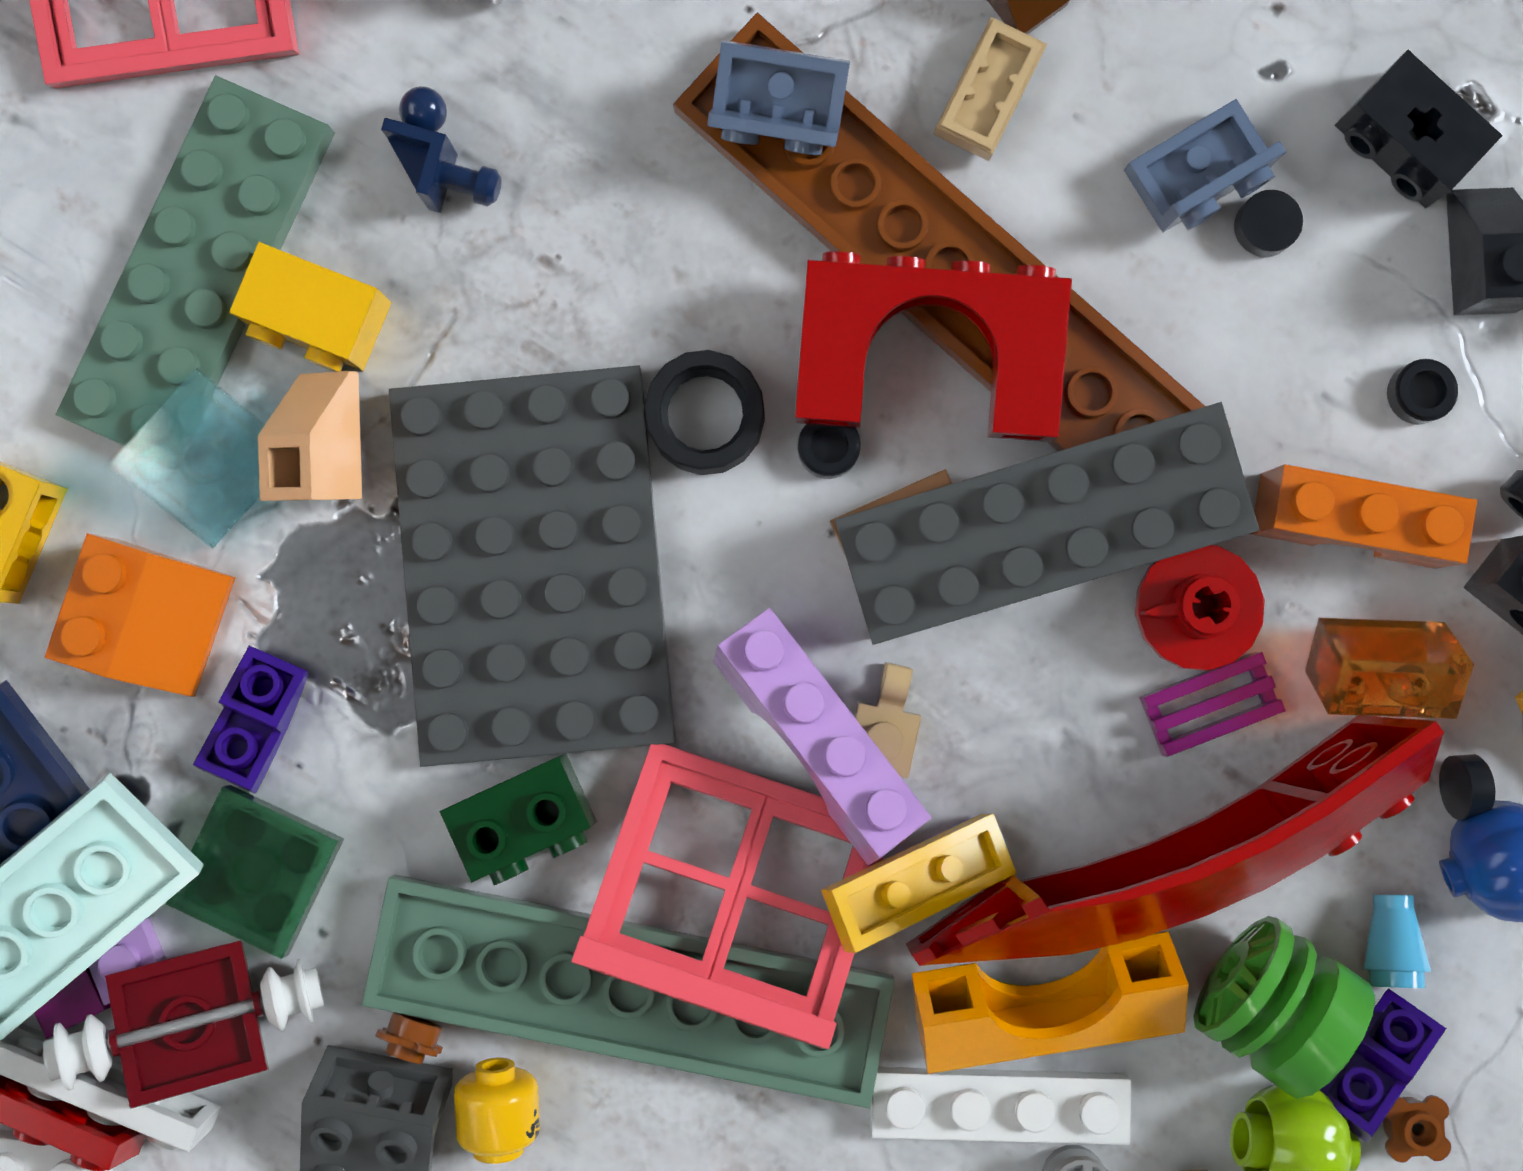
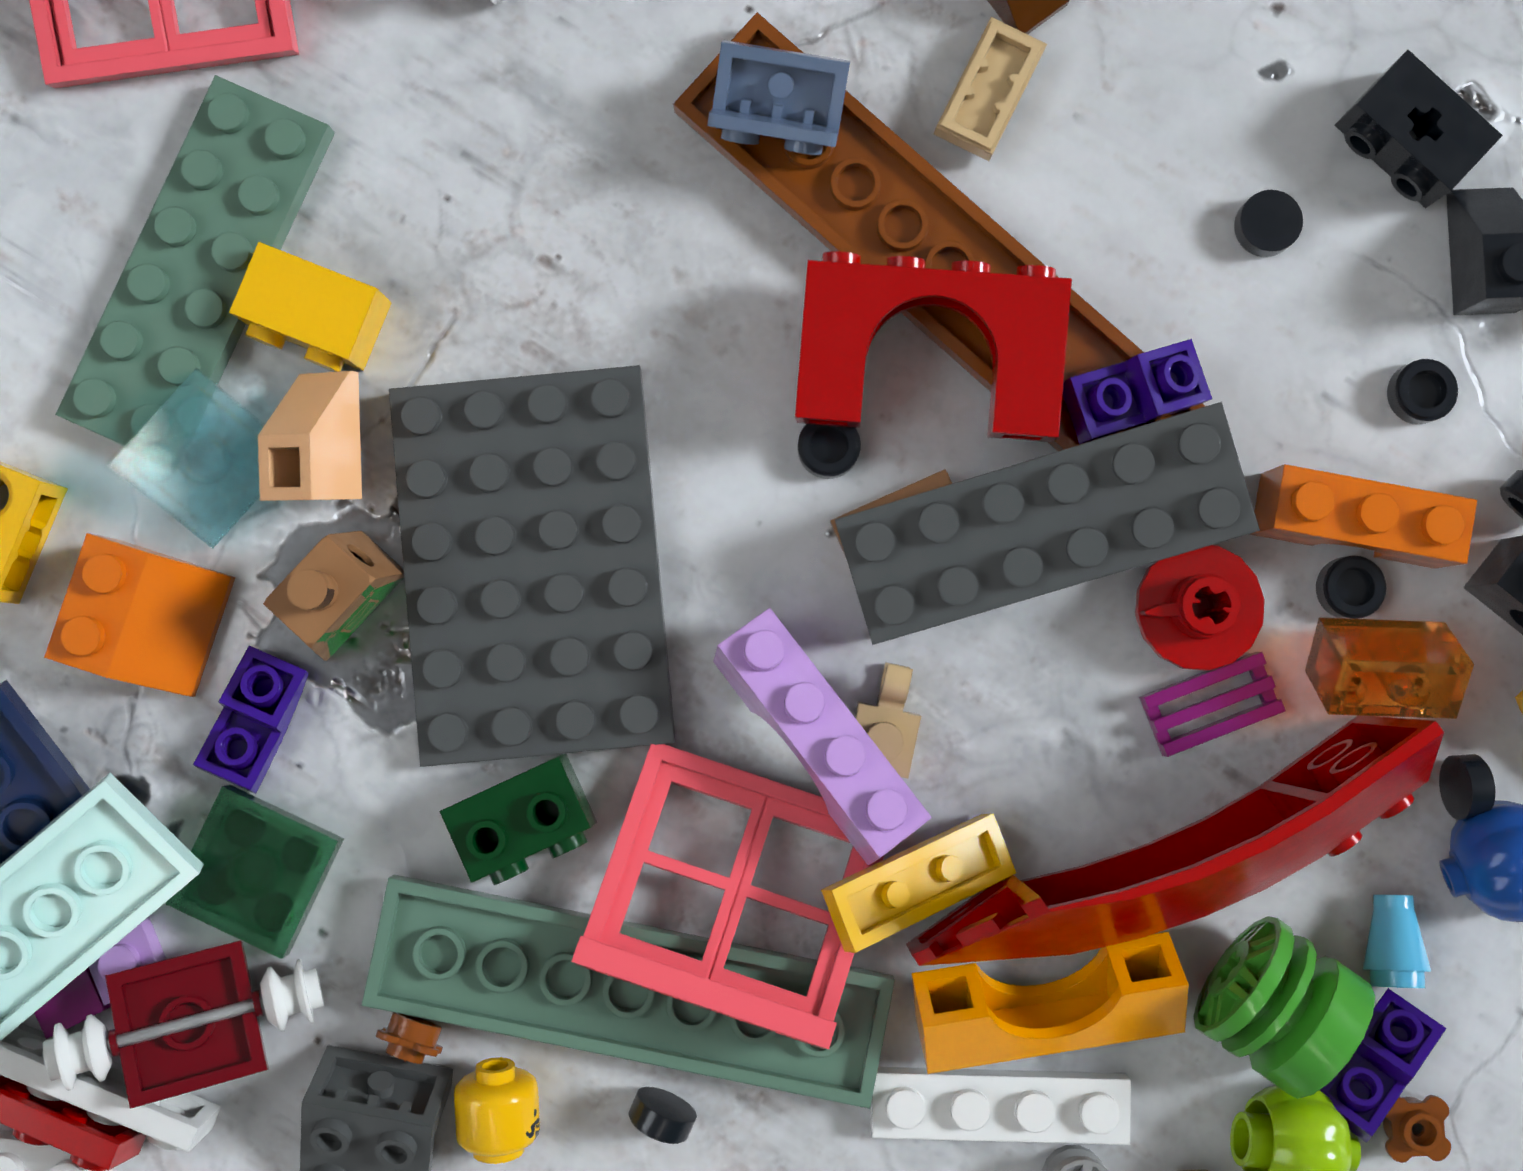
(334, 590): none -> medium nougat torso
(431, 156): dark blue piece -> none
(662, 1115): none -> black tile
(696, 365): black tyre -> none
(1135, 391): none -> dark purple slope
(1201, 165): sand blue bracket -> none
(1351, 587): none -> black tile

